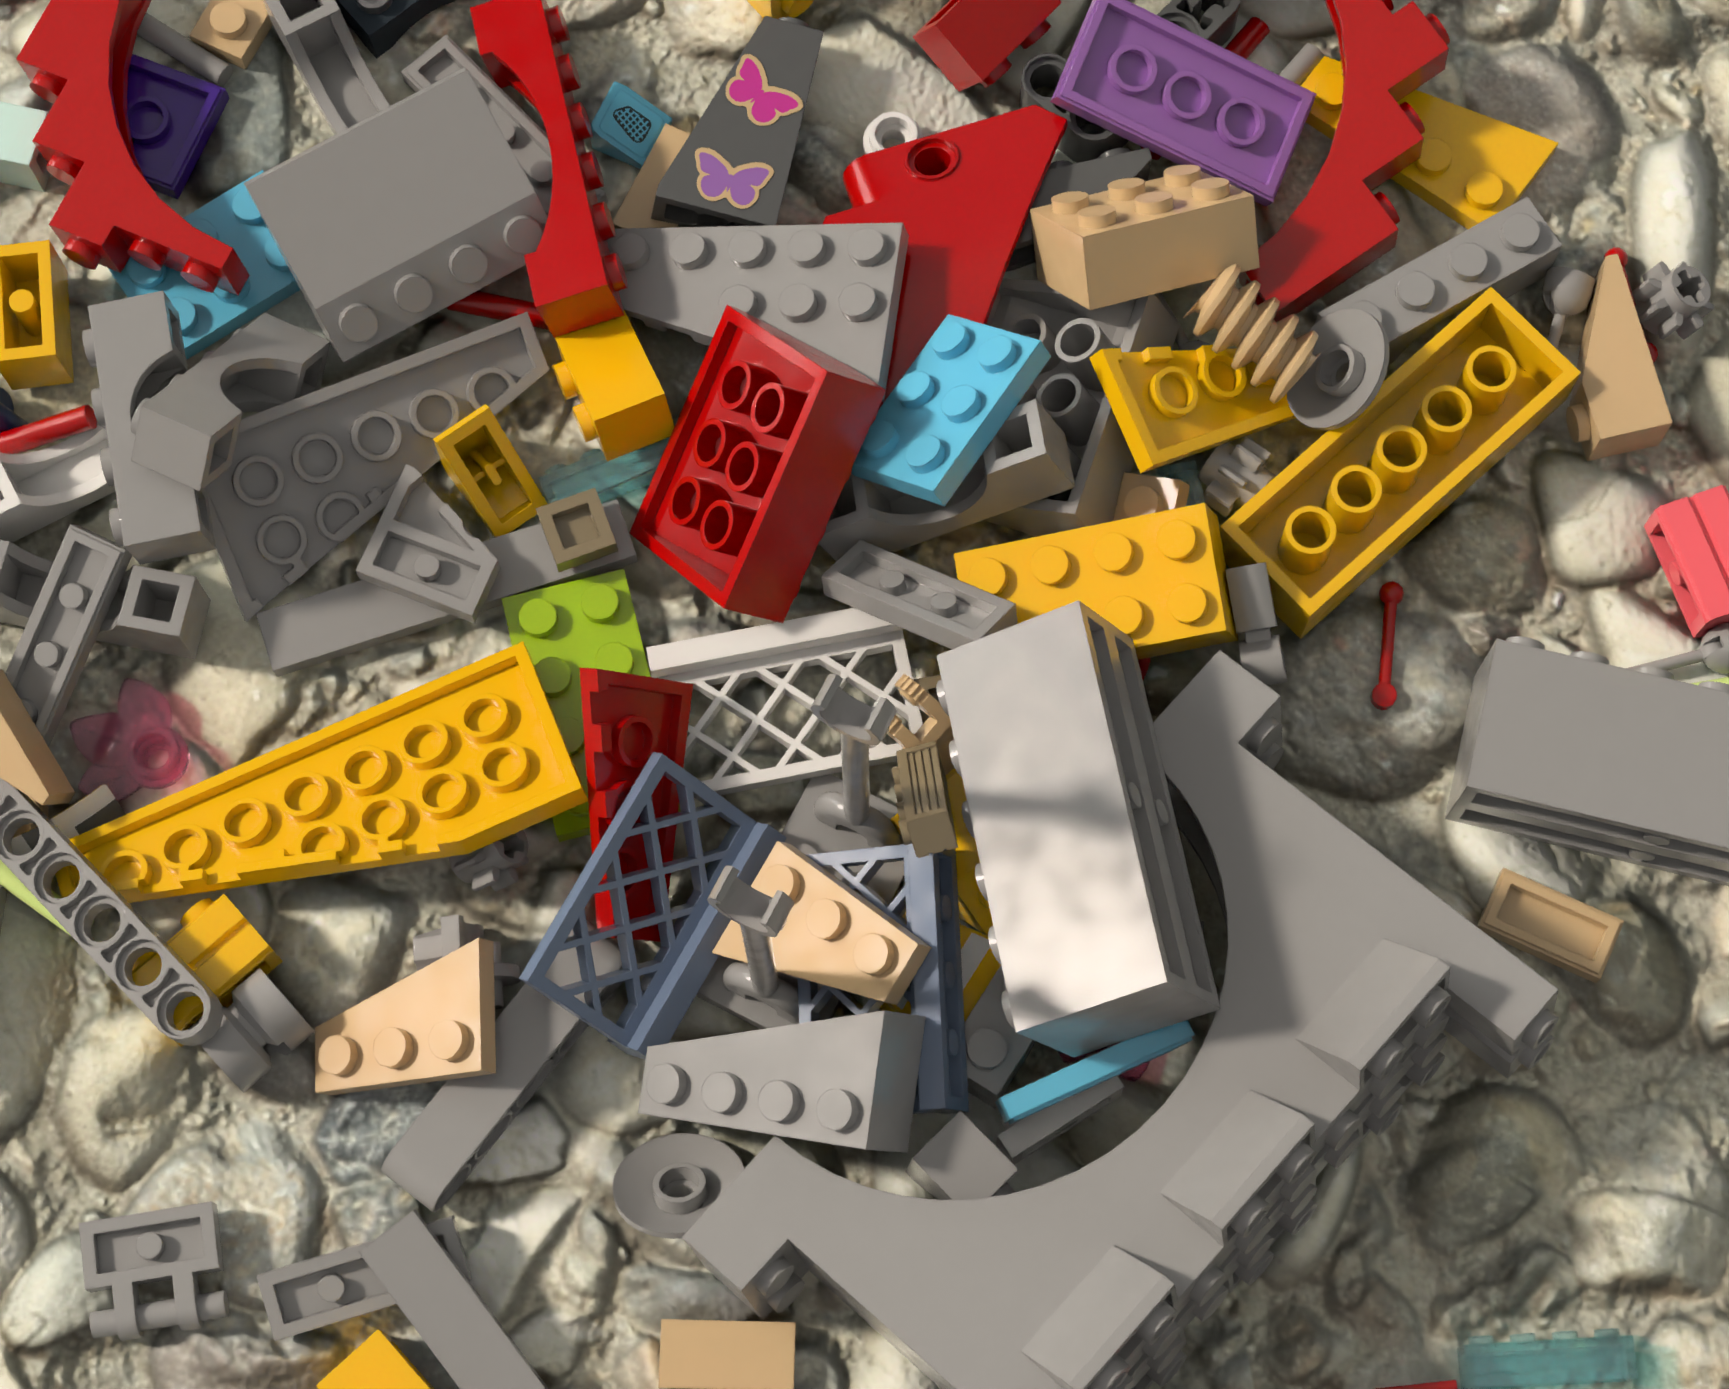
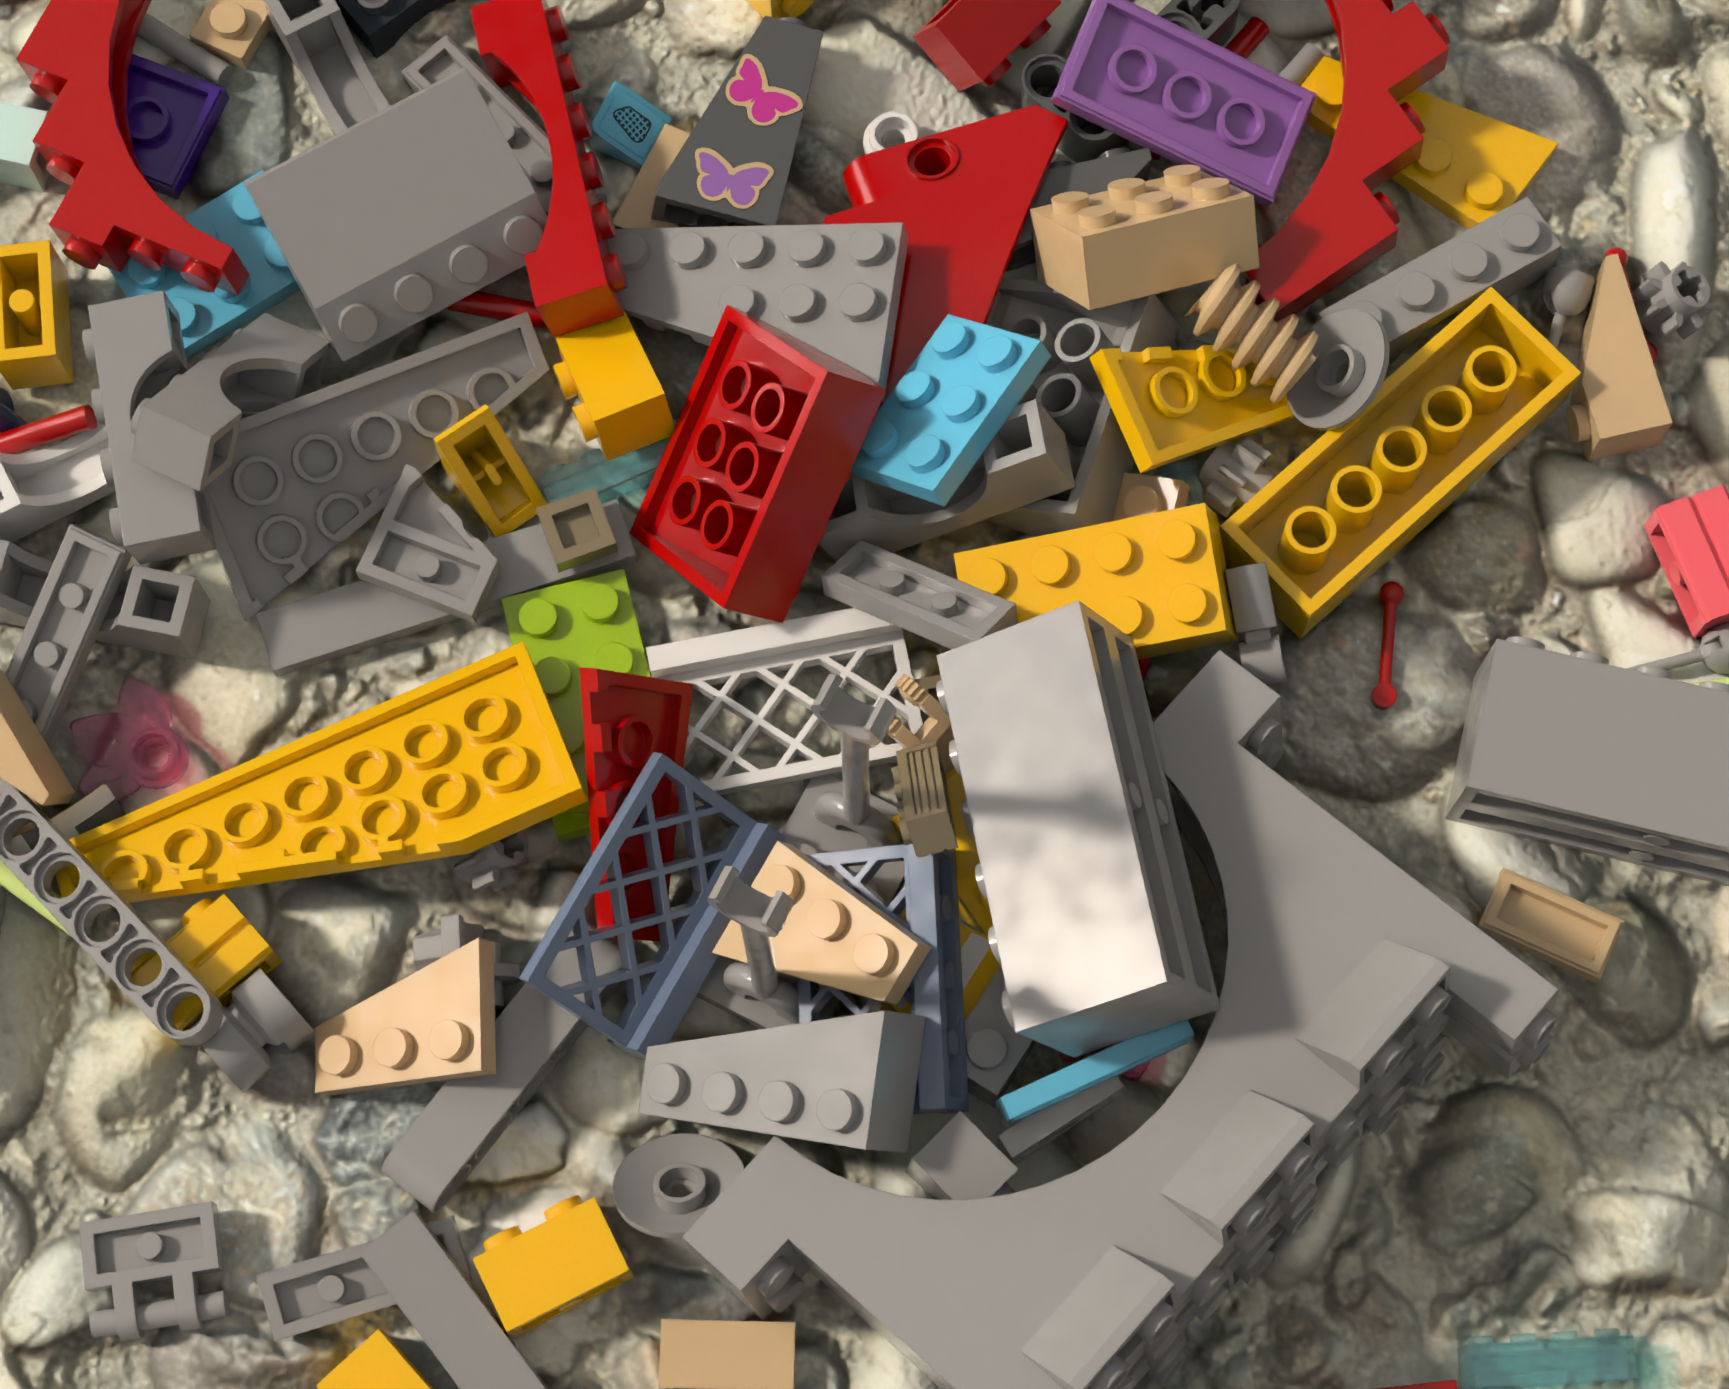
(551, 1265): none -> yellow brick

